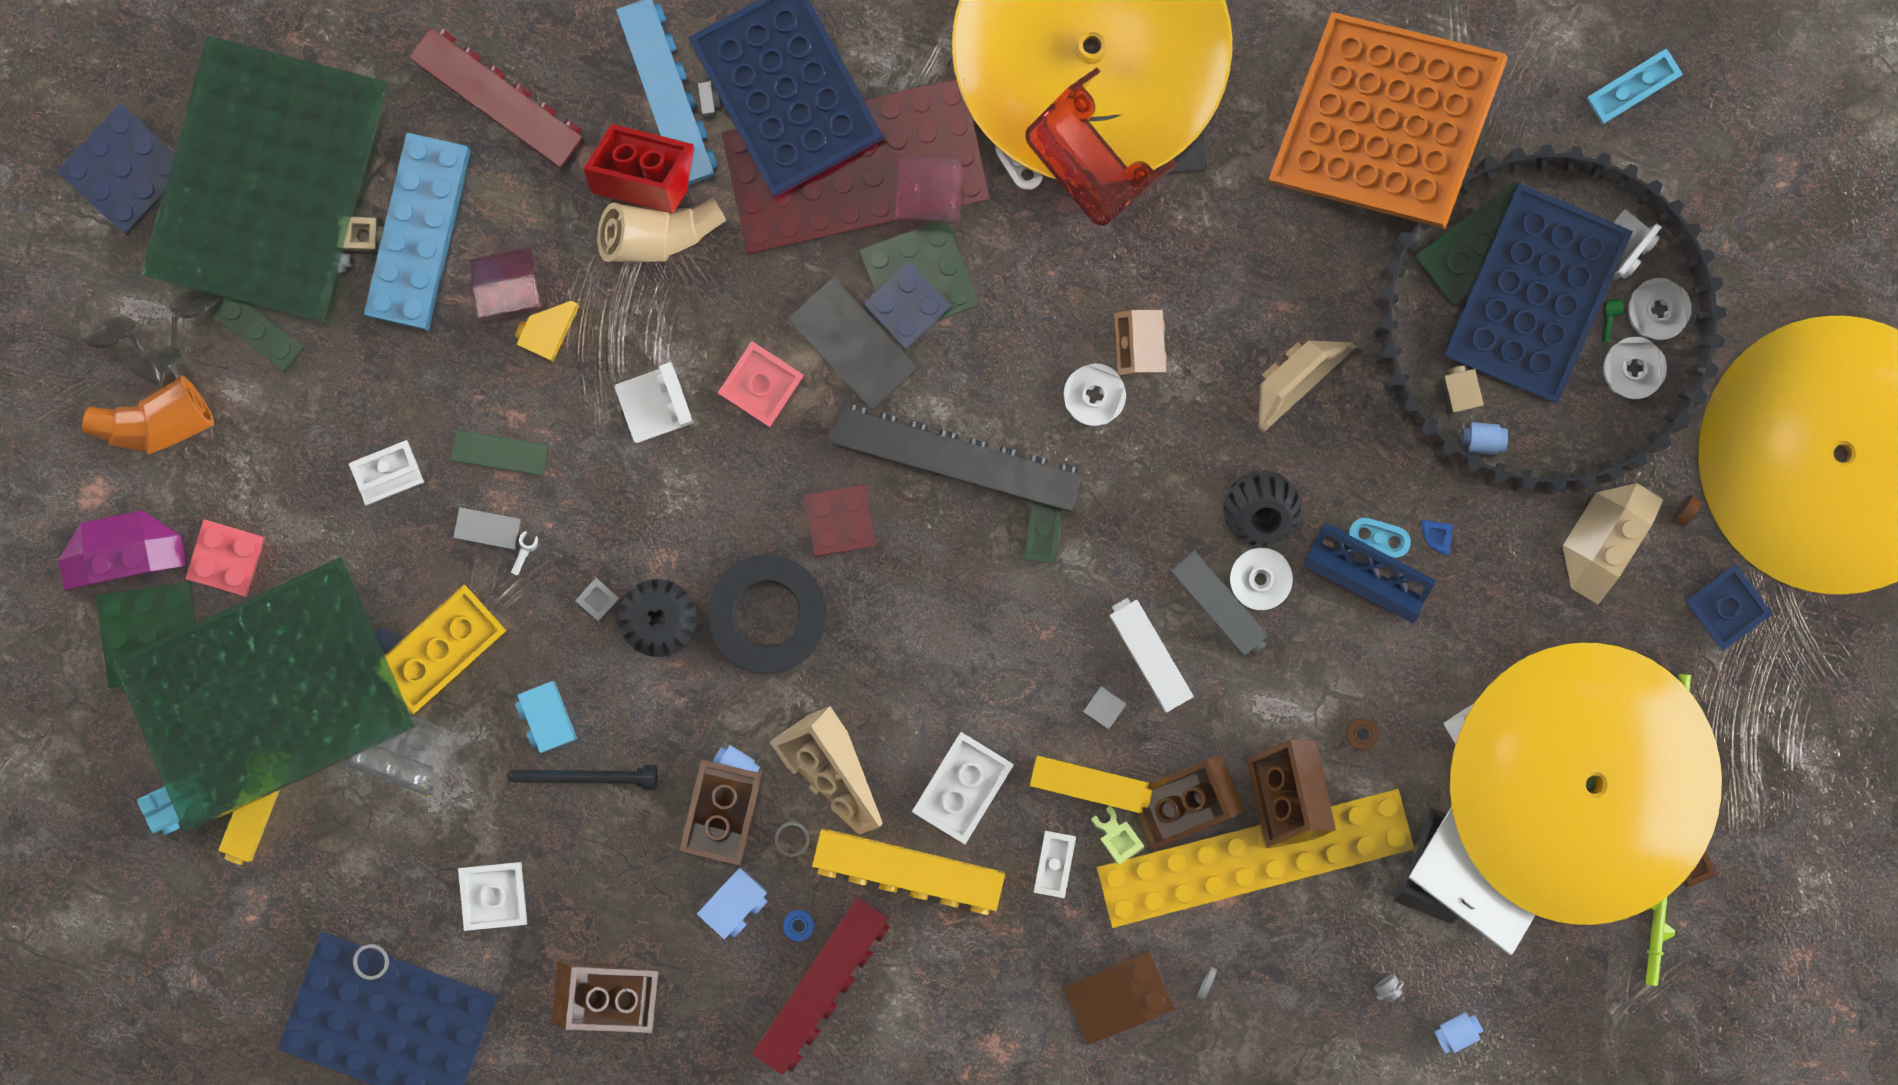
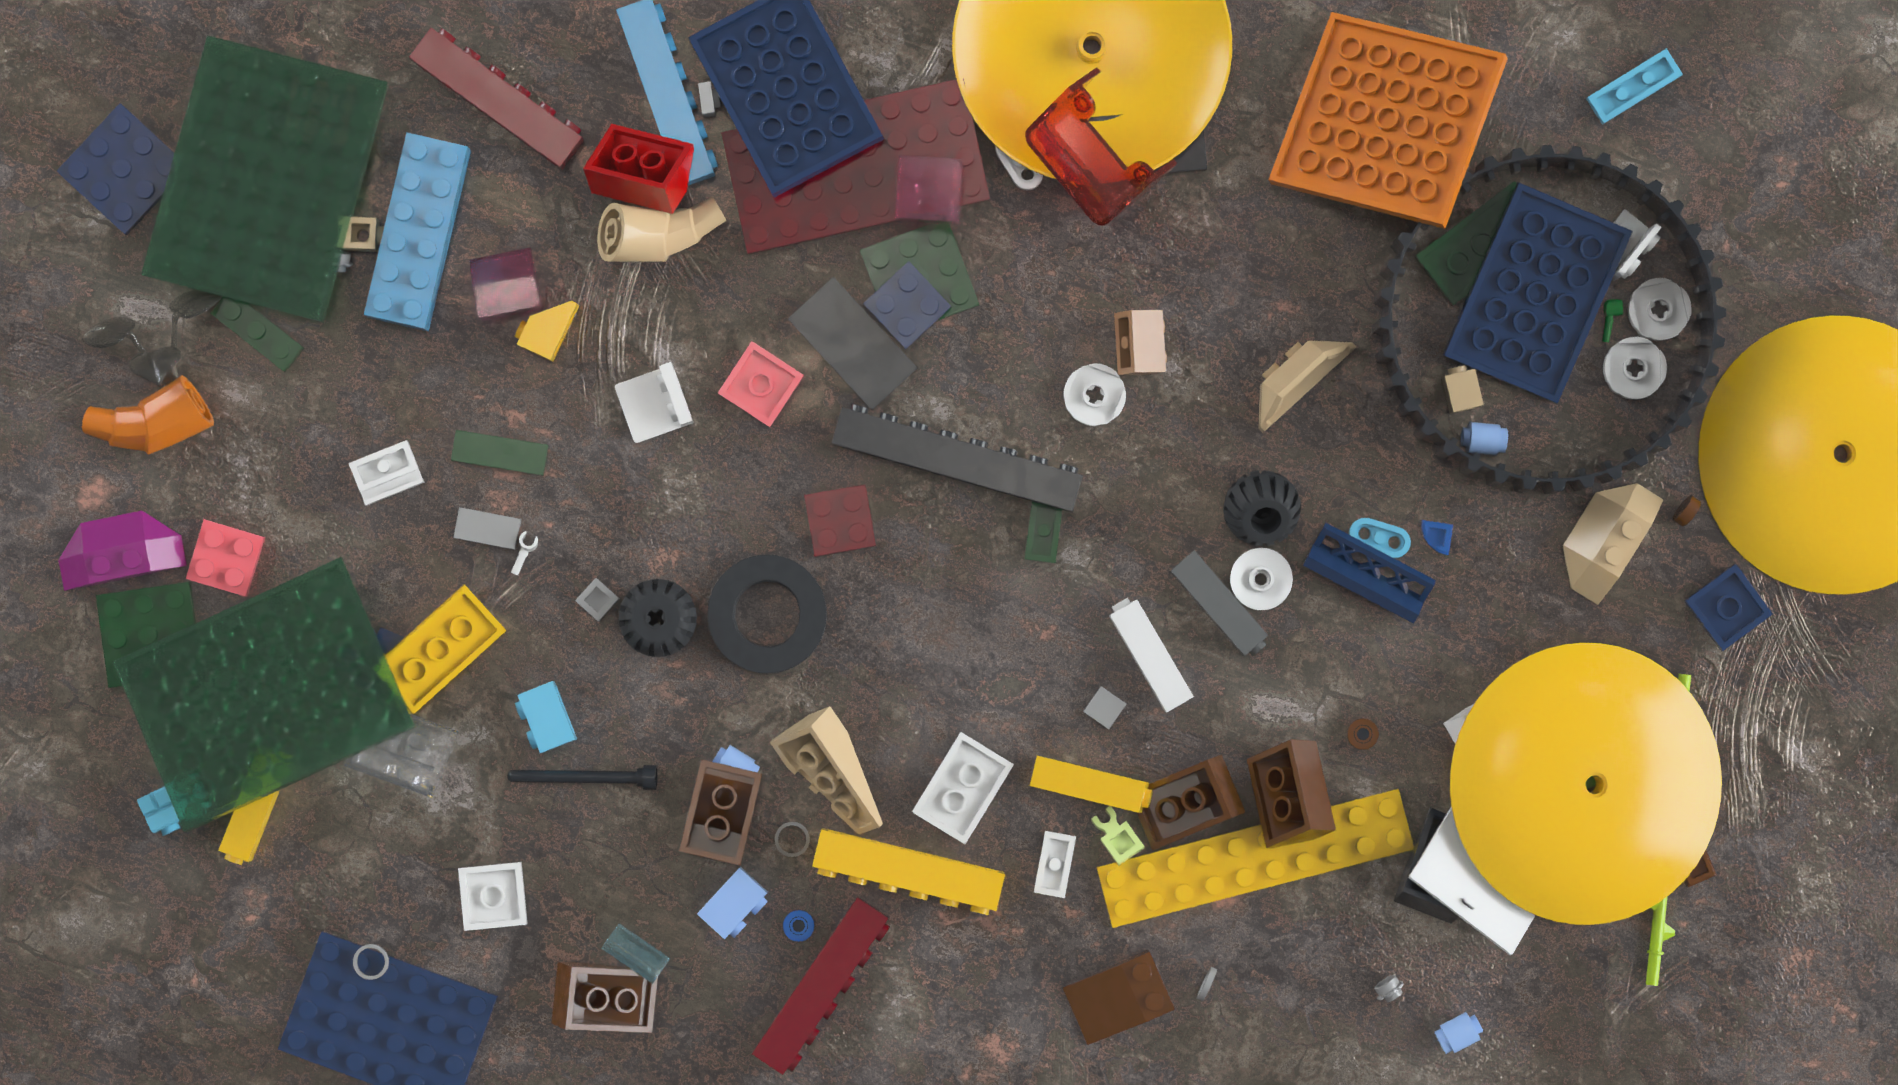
(635, 953): none -> clear light blue tile

